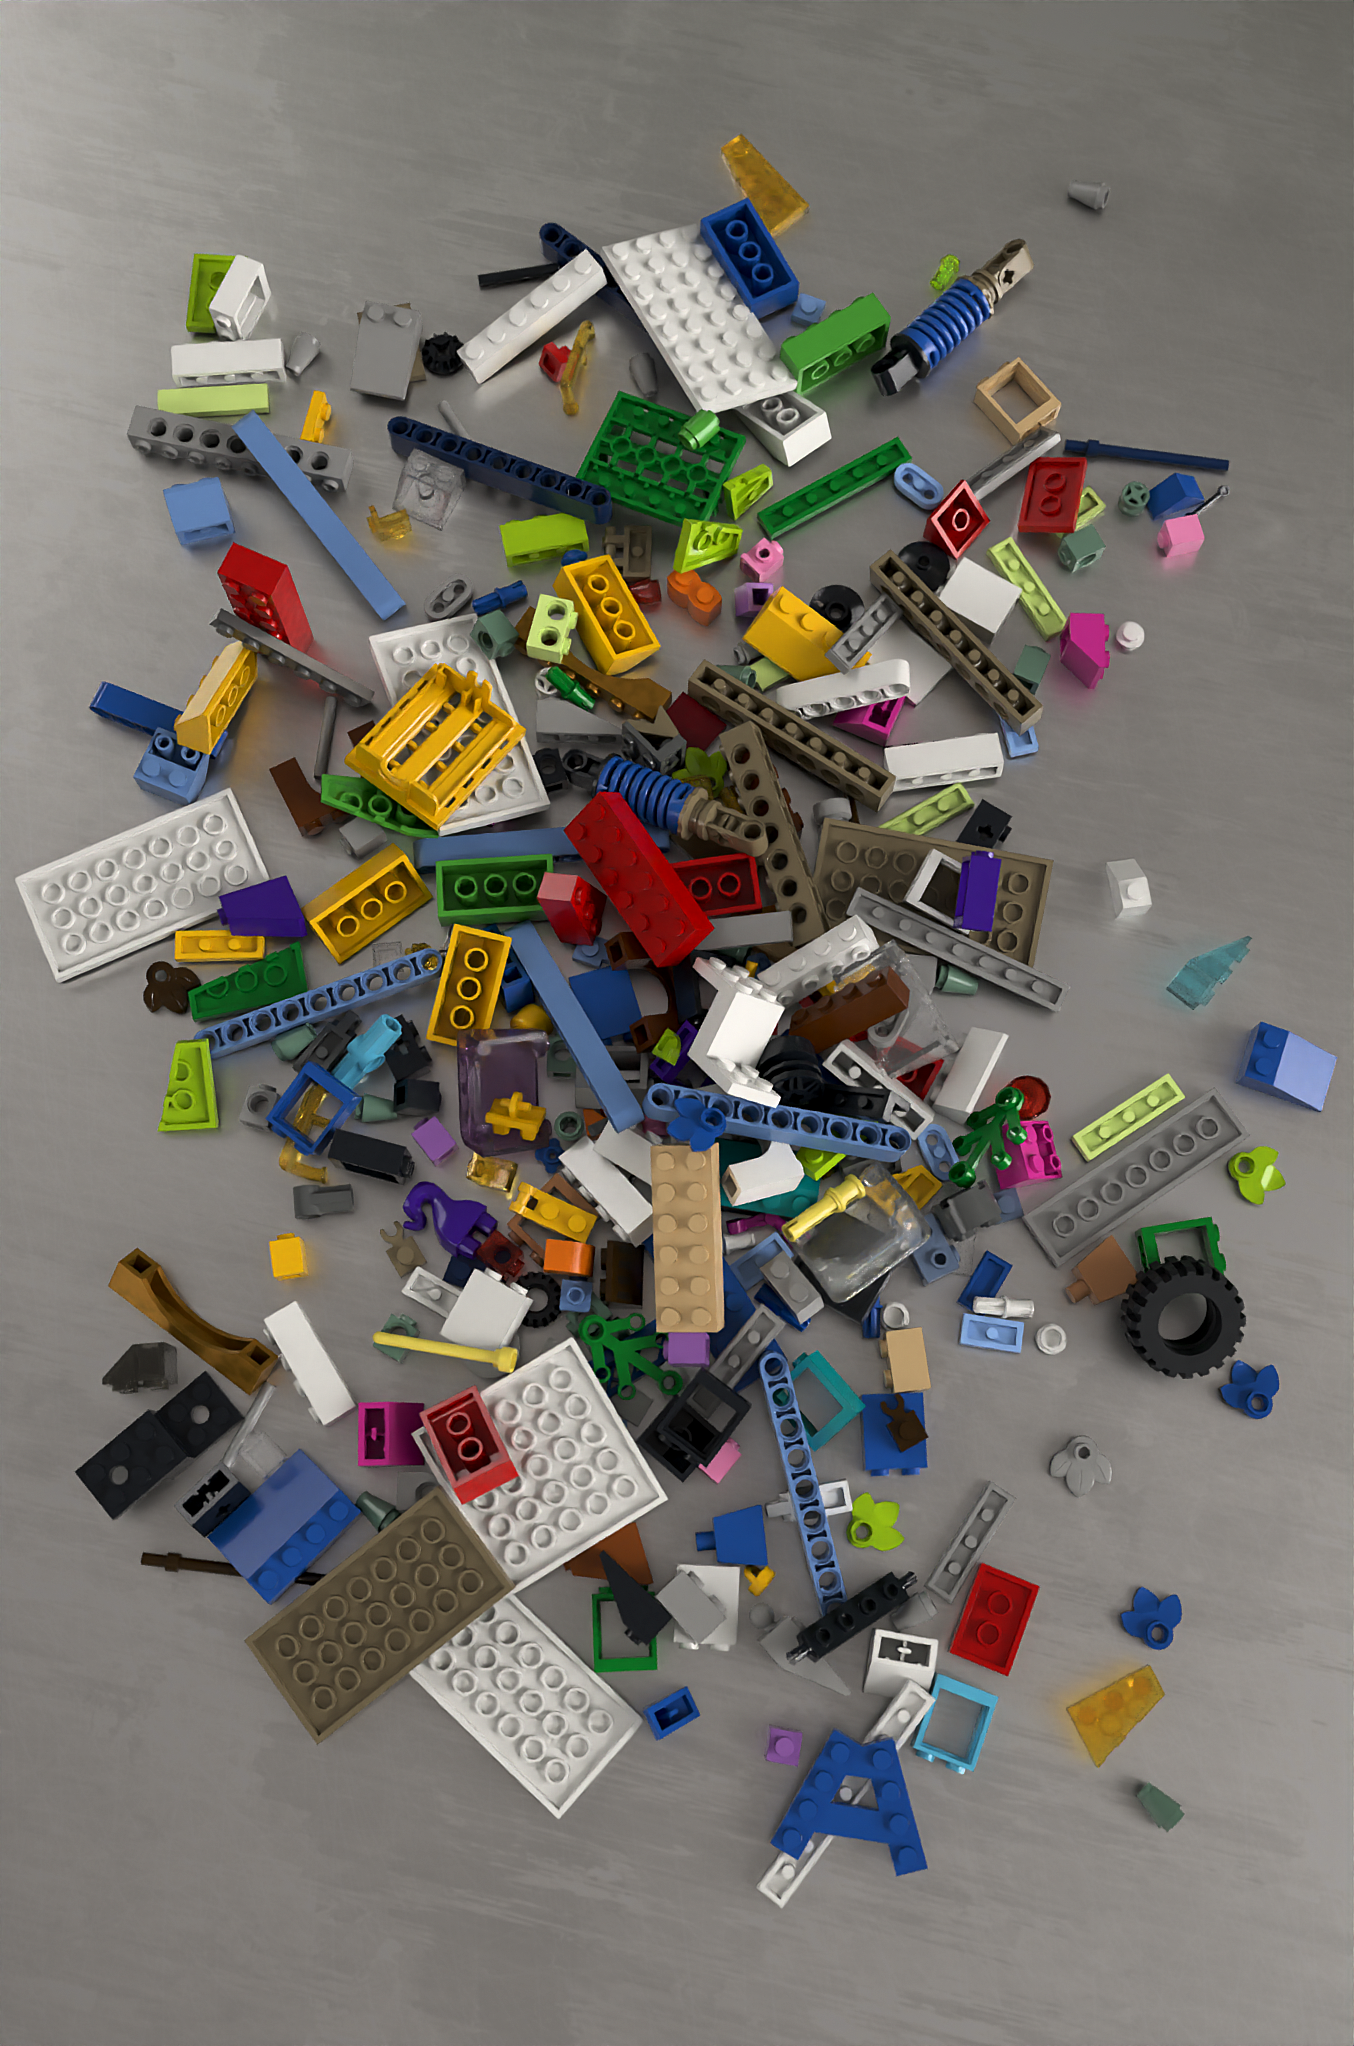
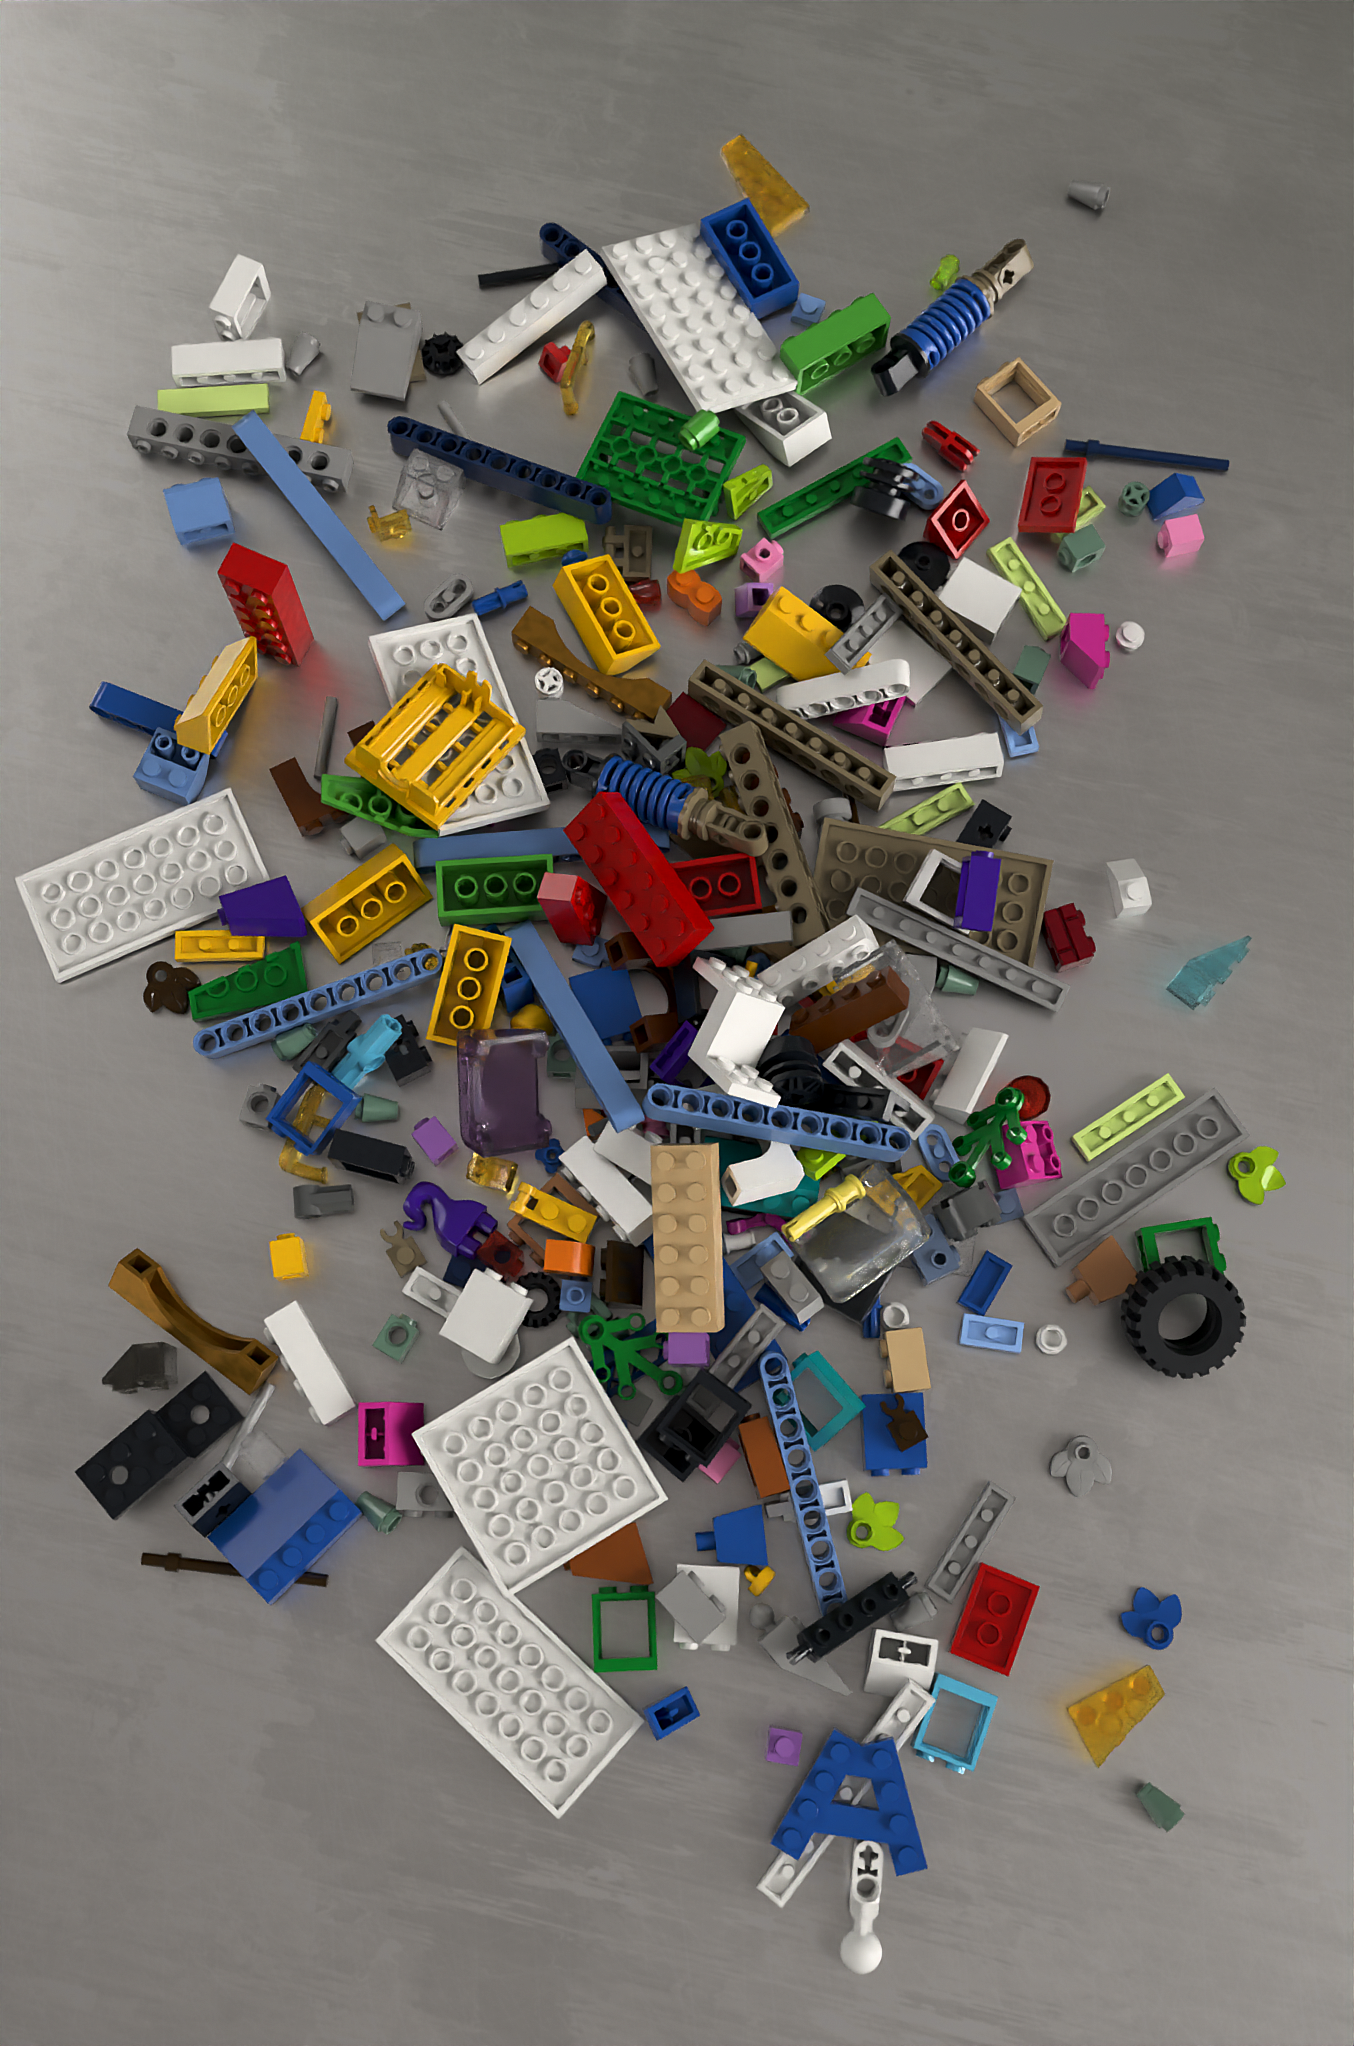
(191, 1089): lime wing -> none
(206, 279): lime wing -> none
(284, 654): dark grey plate -> none
(379, 1614): dark tan plate -> none
(416, 1097): black brick -> none
(468, 1445): red slope -> none
(494, 634): sand green brick -> none
(503, 1359): light yellow piece -> none
(515, 1114): yellow hips -> none
(546, 628): yellowish green brick -> none
(566, 1120): sand green cone -> none
(569, 688): green axle -> none
(637, 1608): black slope -> none
(668, 1047): lime tile -> none
(693, 1124): blue plate -> none
(762, 1456): none -> dark orange window
(860, 1947): none -> white beam
(884, 488): none -> black wheel
(950, 445): none -> red arm
(1004, 1306): white axle -> none
(1012, 461): light grey tile -> none
(1066, 937): none -> dark red brick
(1222, 491): black hinge -> none
(1249, 1385): blue plate -> none
(1286, 1067): slope -> none

